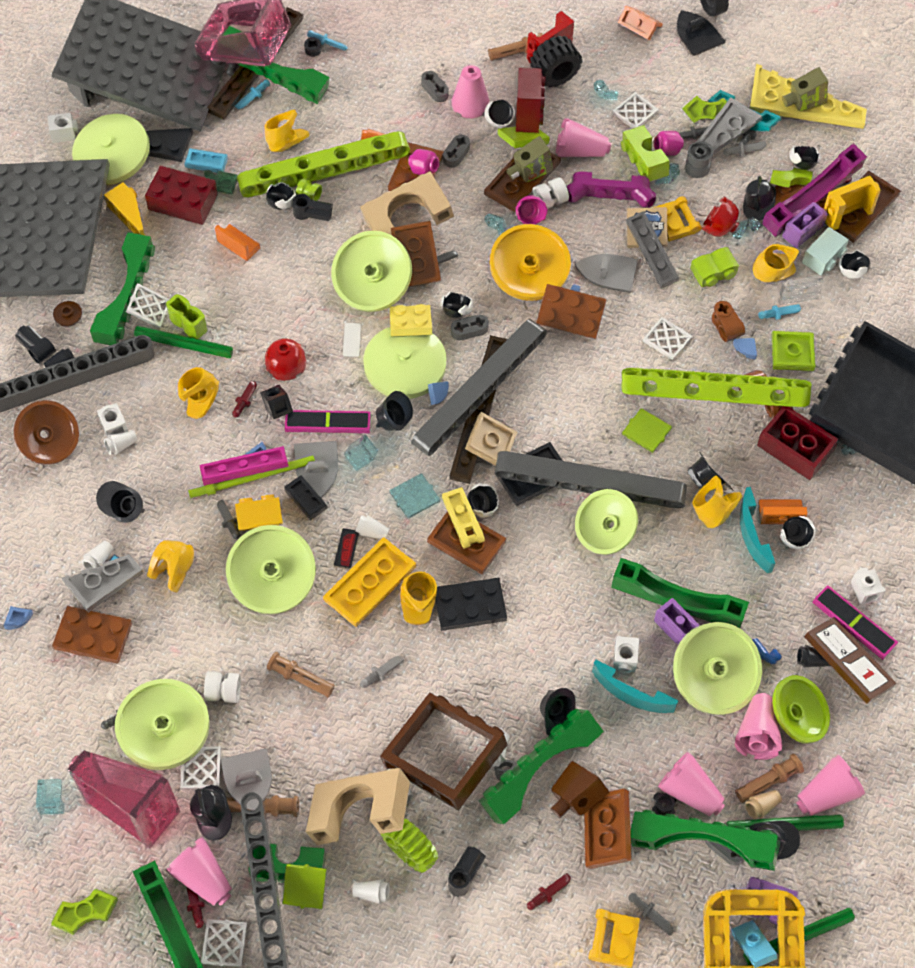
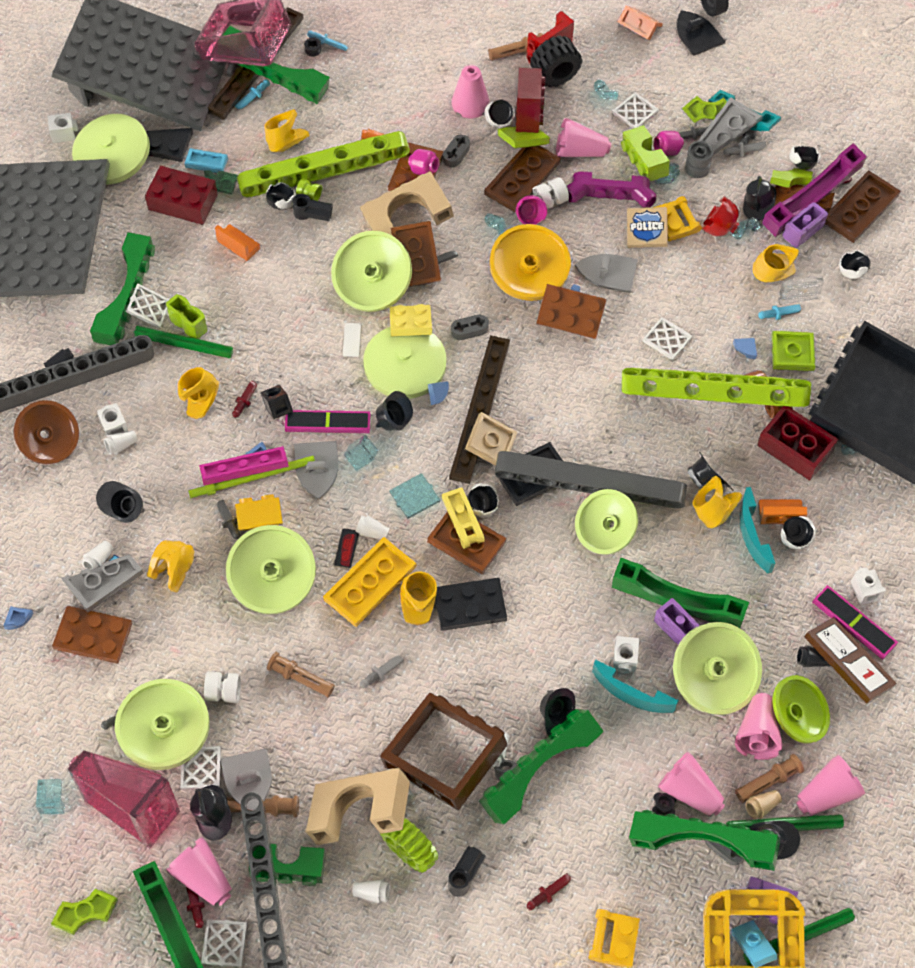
(38, 347): black piece -> none
(67, 313): reddish brown piece -> none
(124, 205): yellow slope -> none
(285, 359): red cylinder -> none
(304, 886): lime piece -> none
(305, 497): black plate -> none
(431, 88): dark grey beam -> none
(456, 305): black hair -> none
(478, 387): dark grey beam -> none
(531, 161): olive torso -> none
(577, 790): reddish brown torso -> none
(608, 830): dark orange plate -> none
(646, 430): lime piece -> none
(651, 913): dark grey piece -> none
(652, 249): flat silver tile -> none
(714, 267): lime brick -> none
(727, 321): dark orange piece -> none
(768, 93): light yellow wing -> none
(771, 657): blue arm -> none
(808, 91): olive torso -> none
(825, 251): light aqua brick -> none
(849, 198): yellow panel -> none

